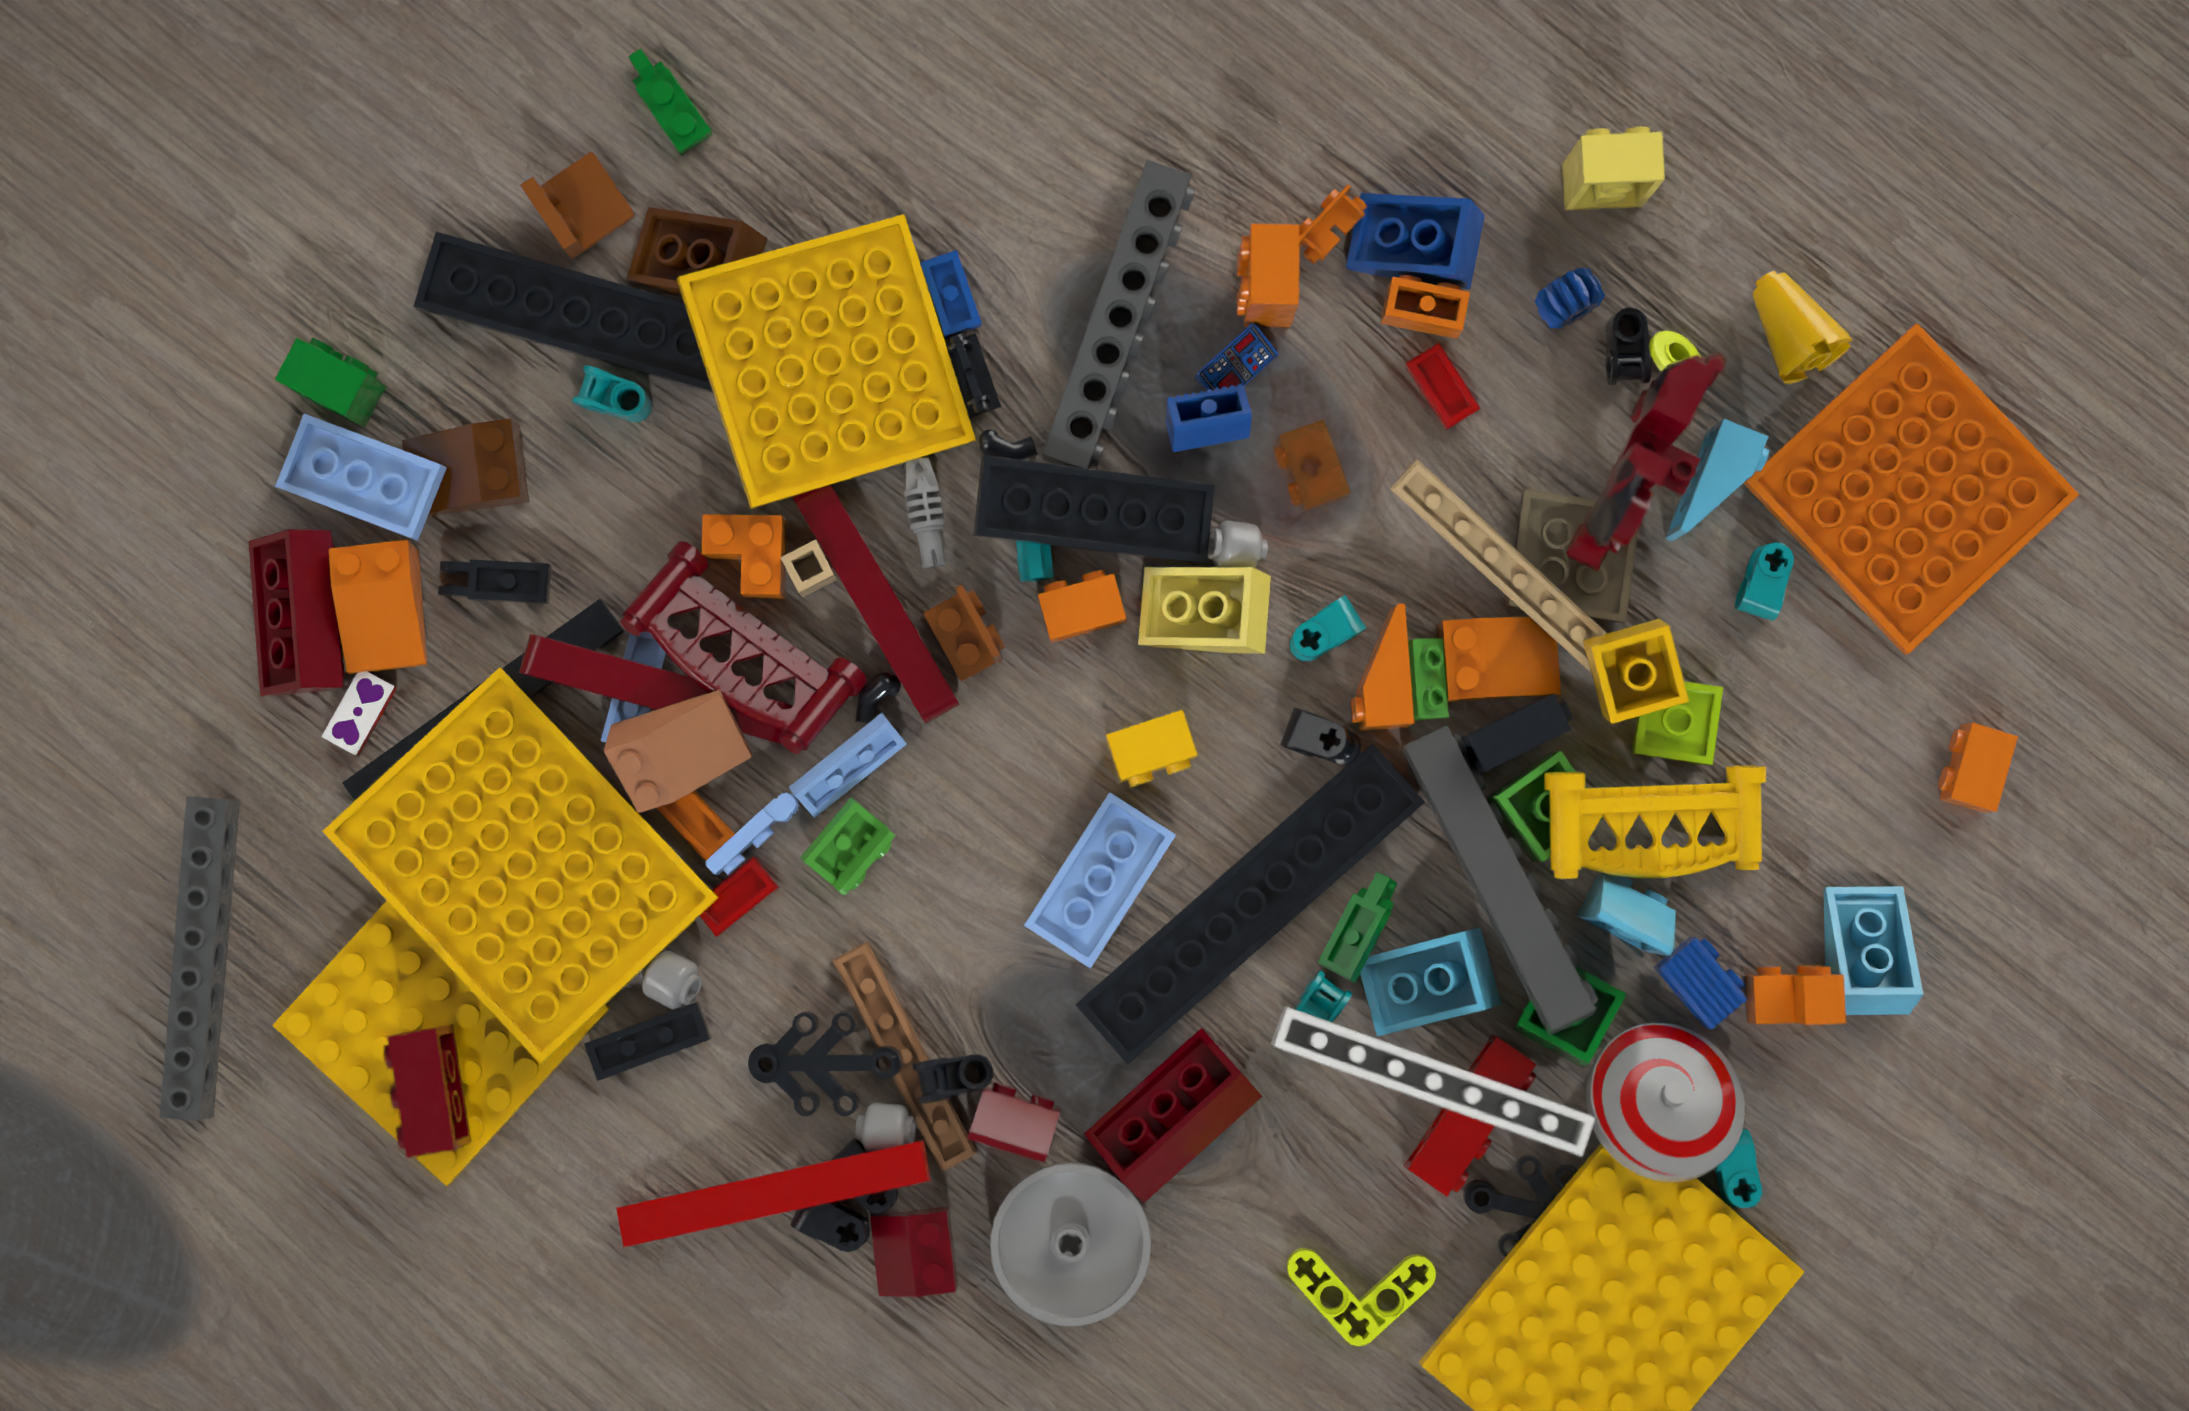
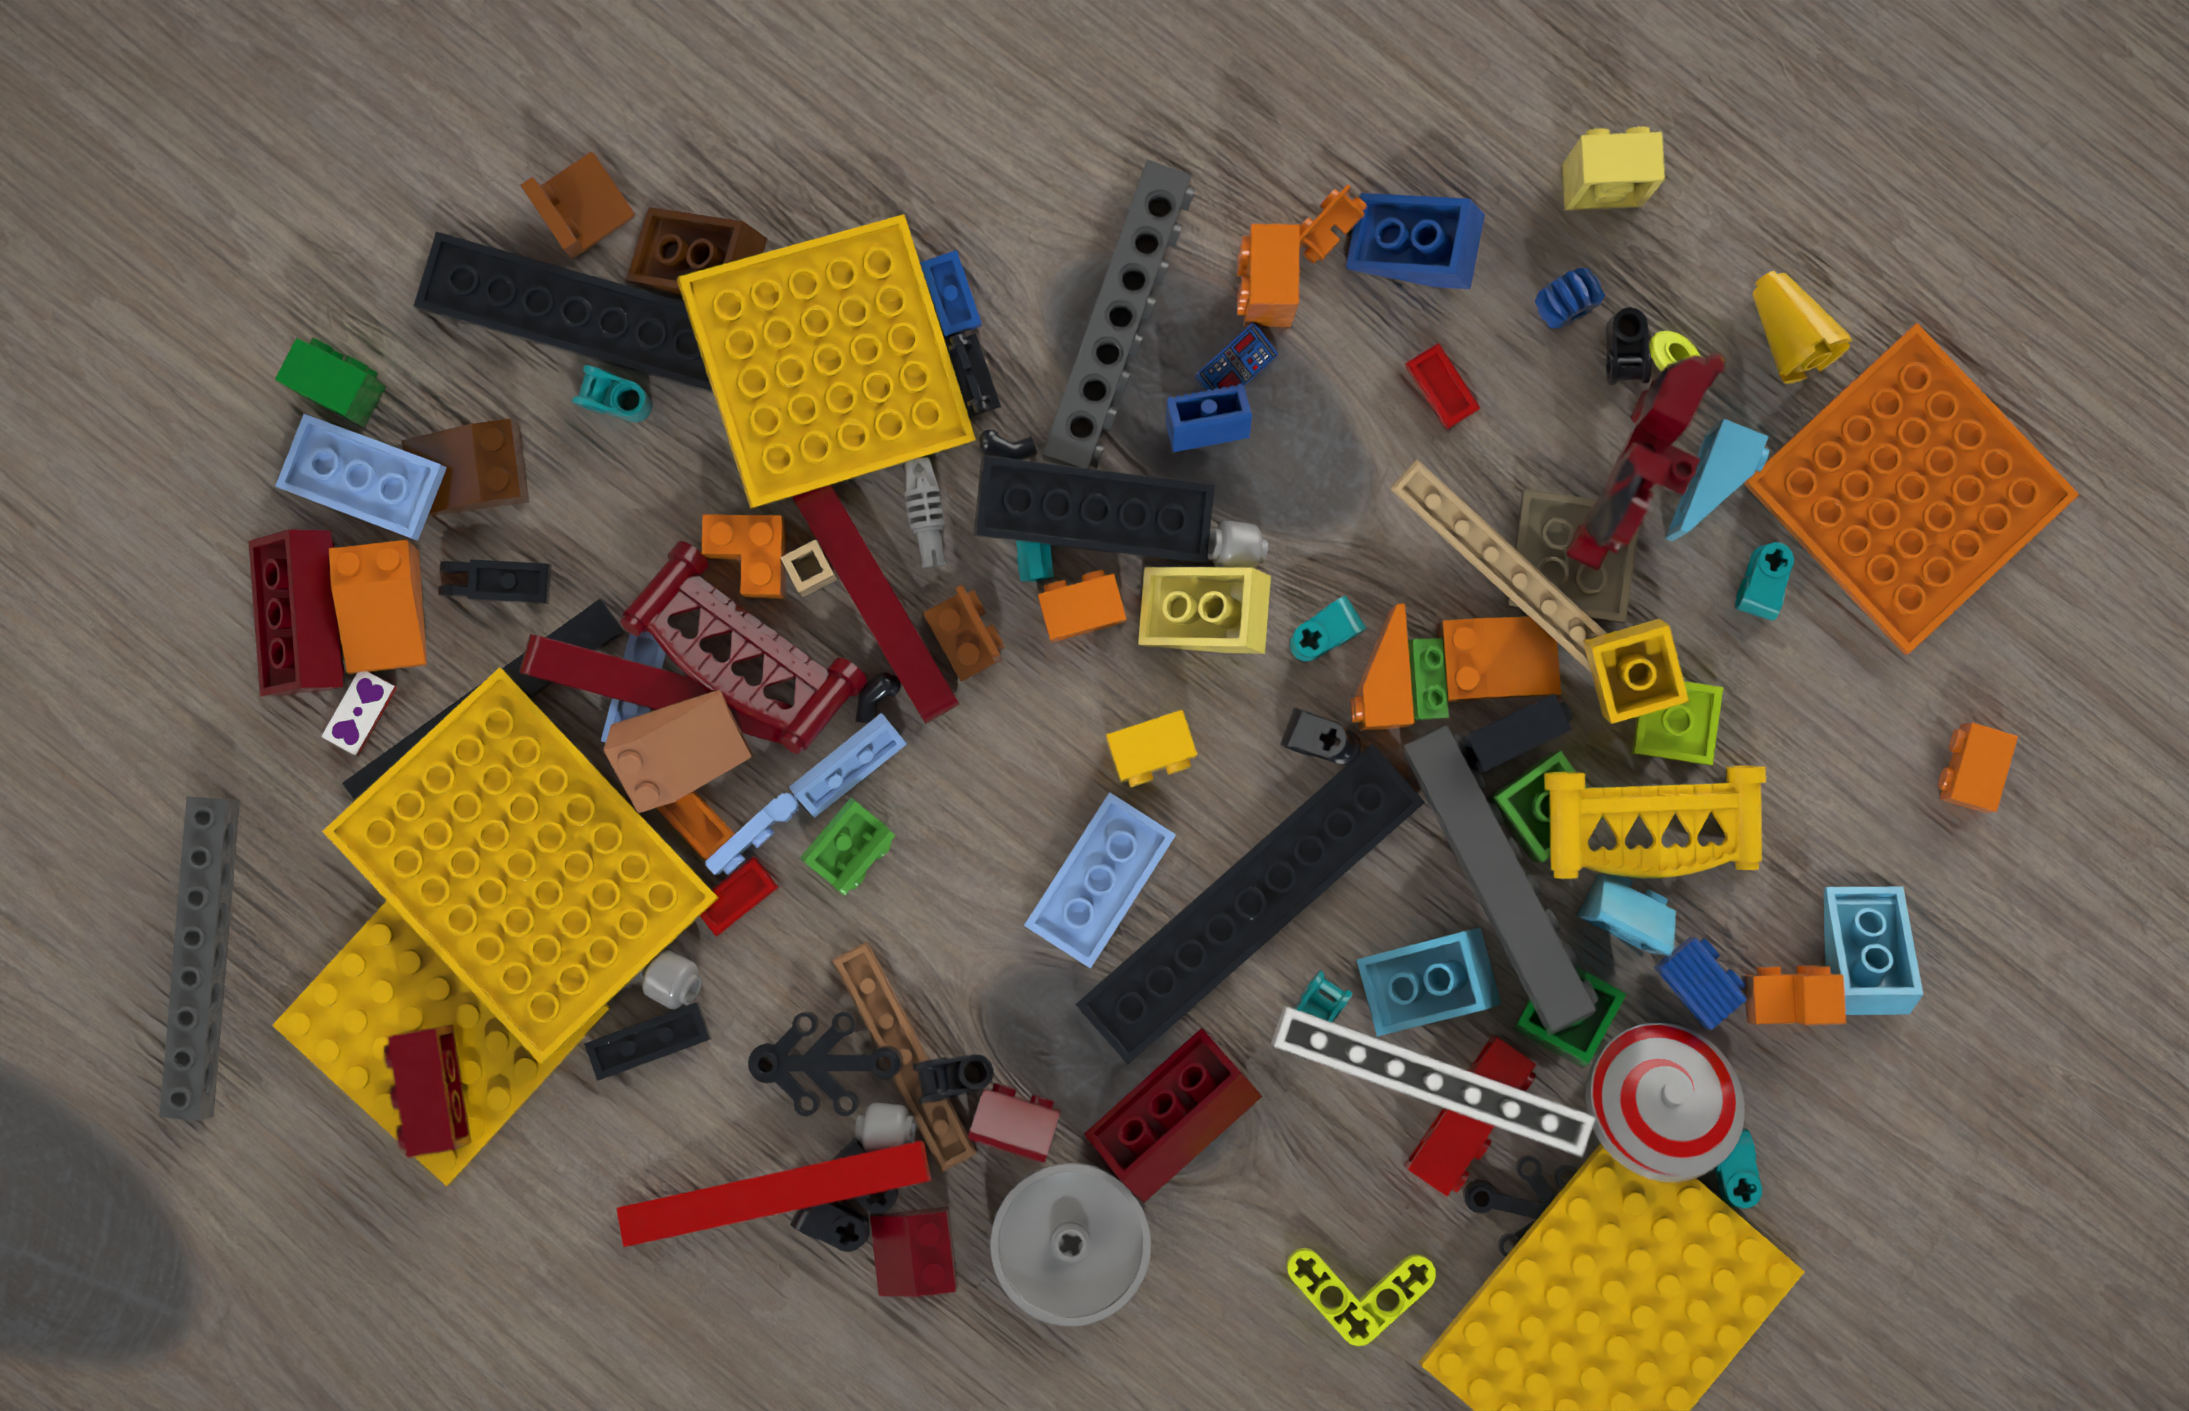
(669, 103): green hinge -> none
(1314, 444): clear orange brick -> none
(1359, 928): green hinge -> none
(1425, 306): orange brick -> none

